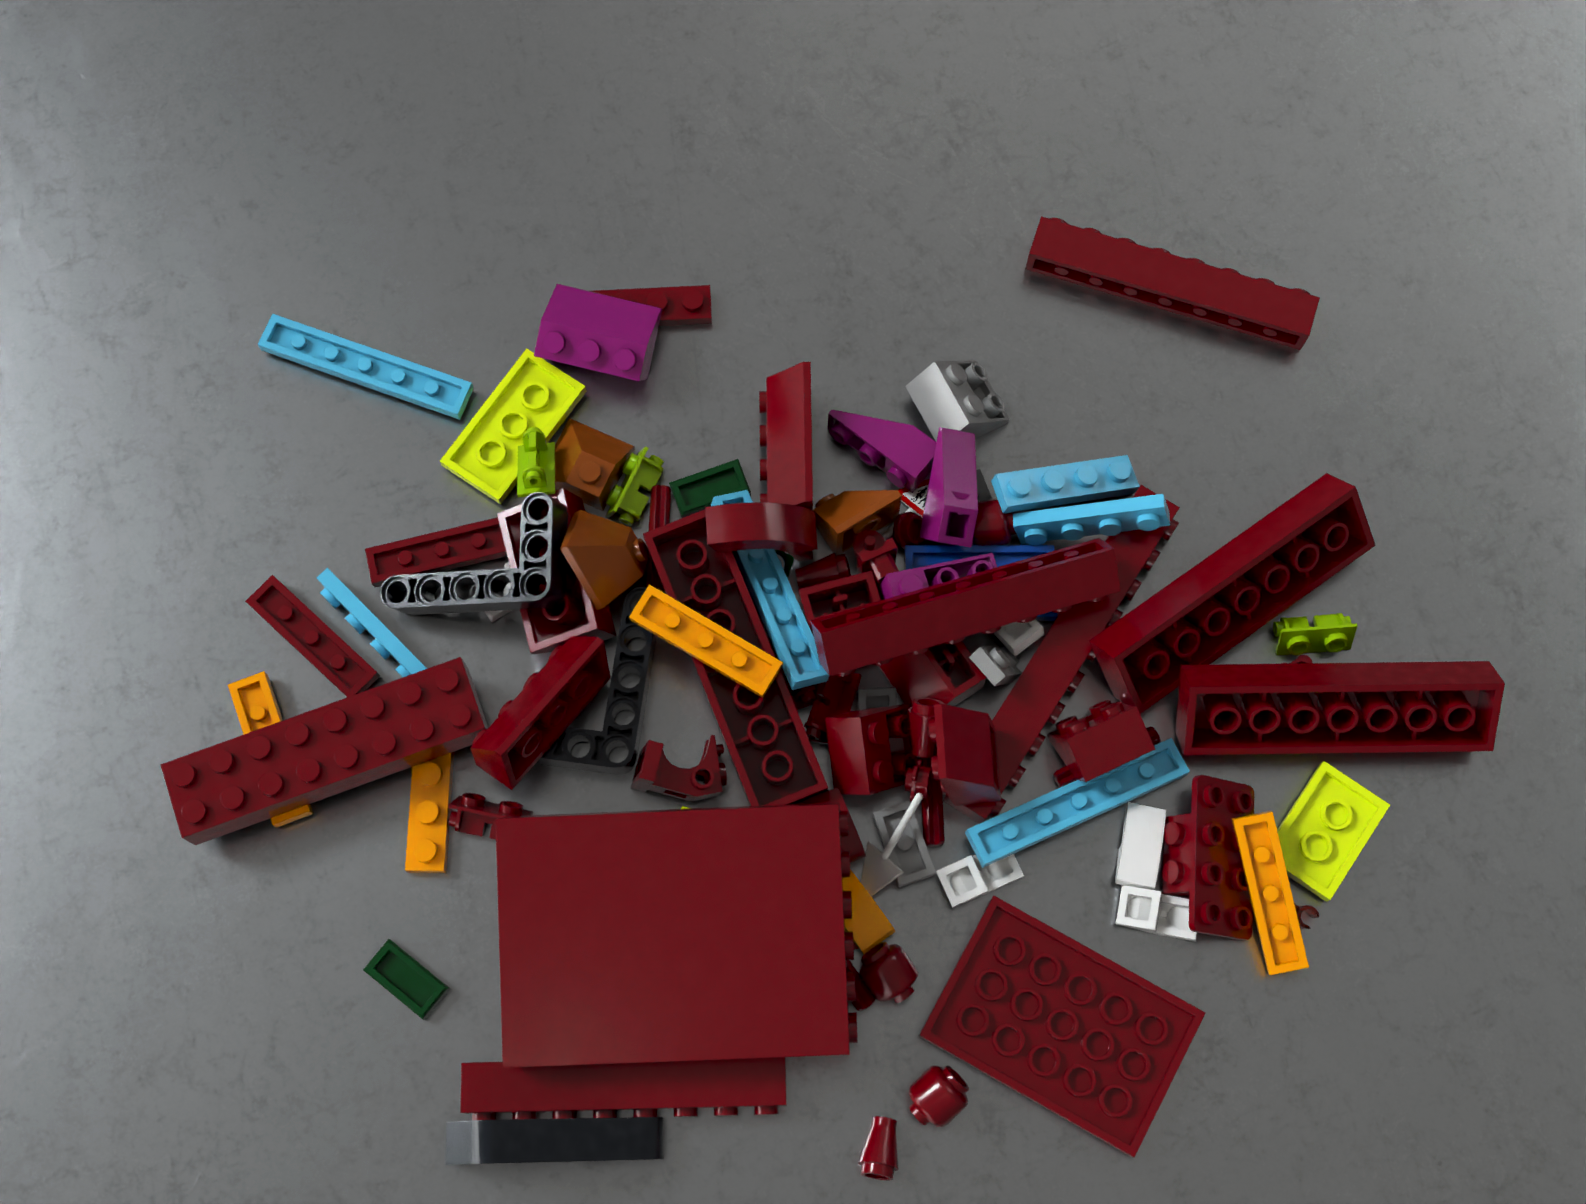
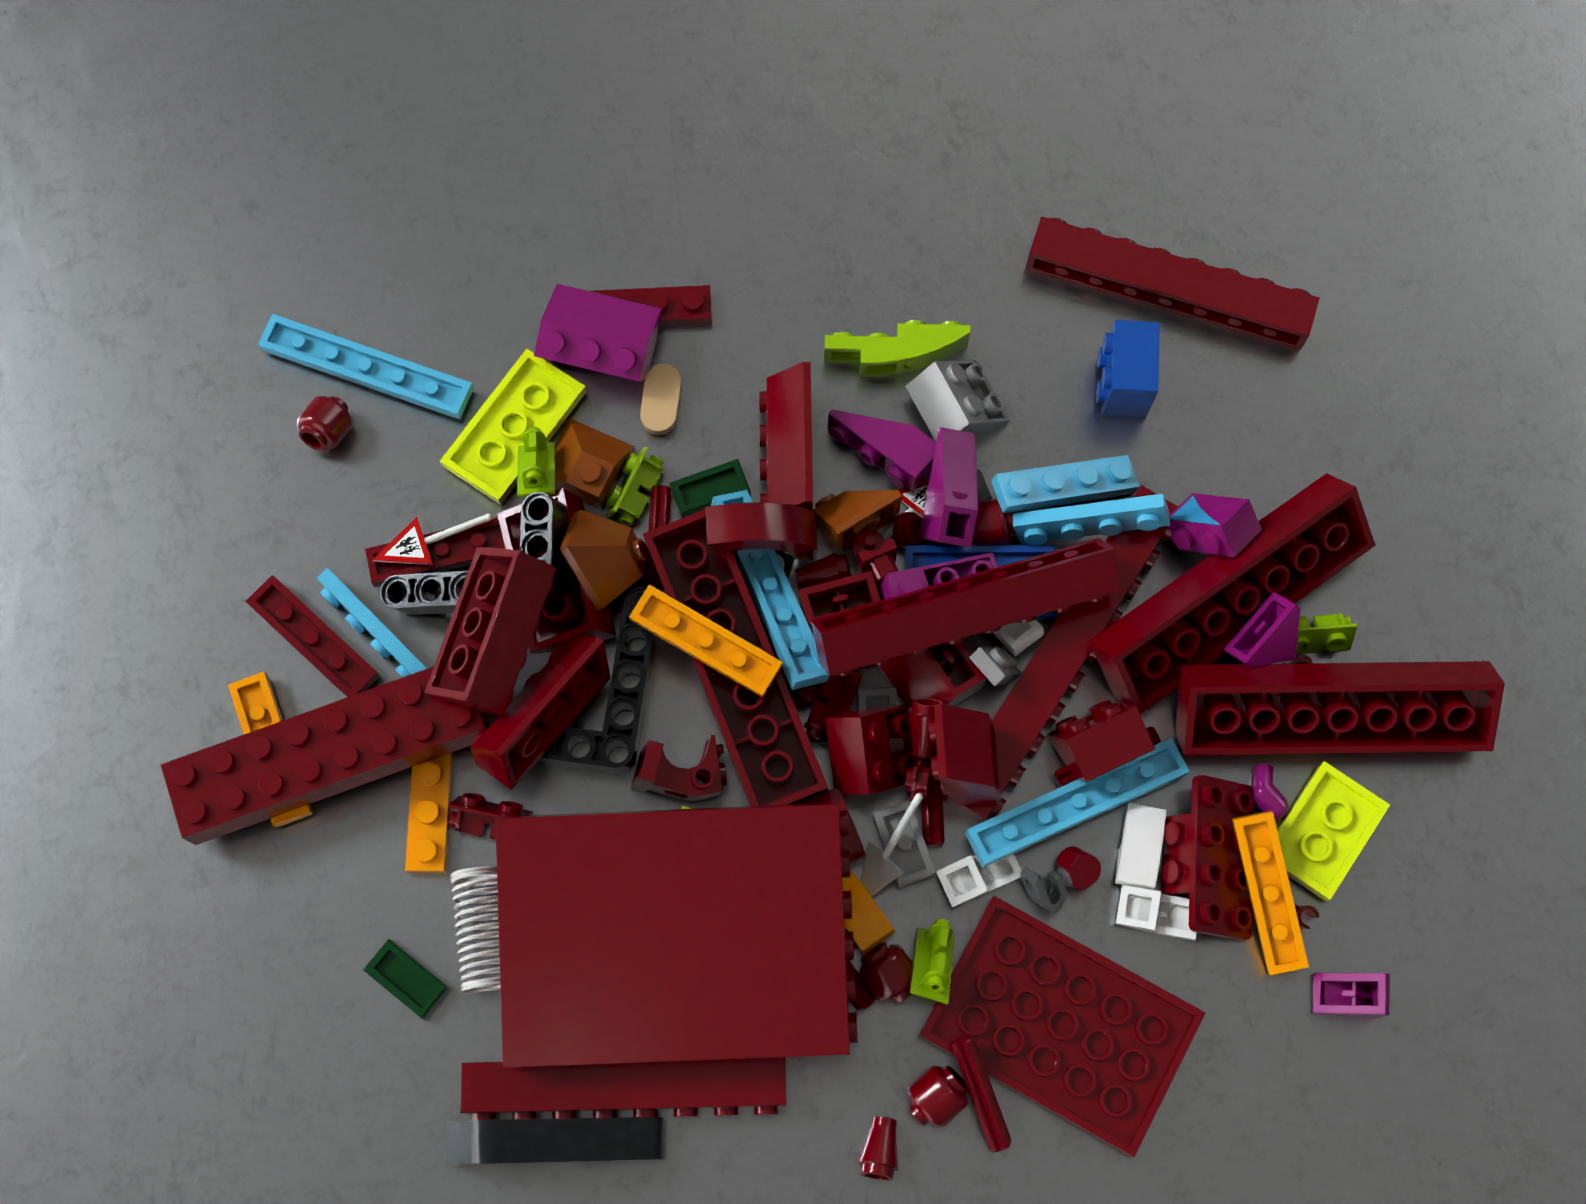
(324, 423): none -> dark red head
(411, 546): none -> piece
(473, 878): none -> white piece
(491, 629): none -> dark red slope
(661, 399): none -> tan tile
(912, 349): none -> lime slope
(933, 962): none -> lime hinge
(981, 1093): none -> dark red axle
(1074, 869): none -> leg
(1129, 369): none -> blue brick
(1214, 525): none -> magenta brick
(1266, 794): none -> magenta arm
(1269, 634): none -> magenta slope
(1352, 994): none -> magenta slope

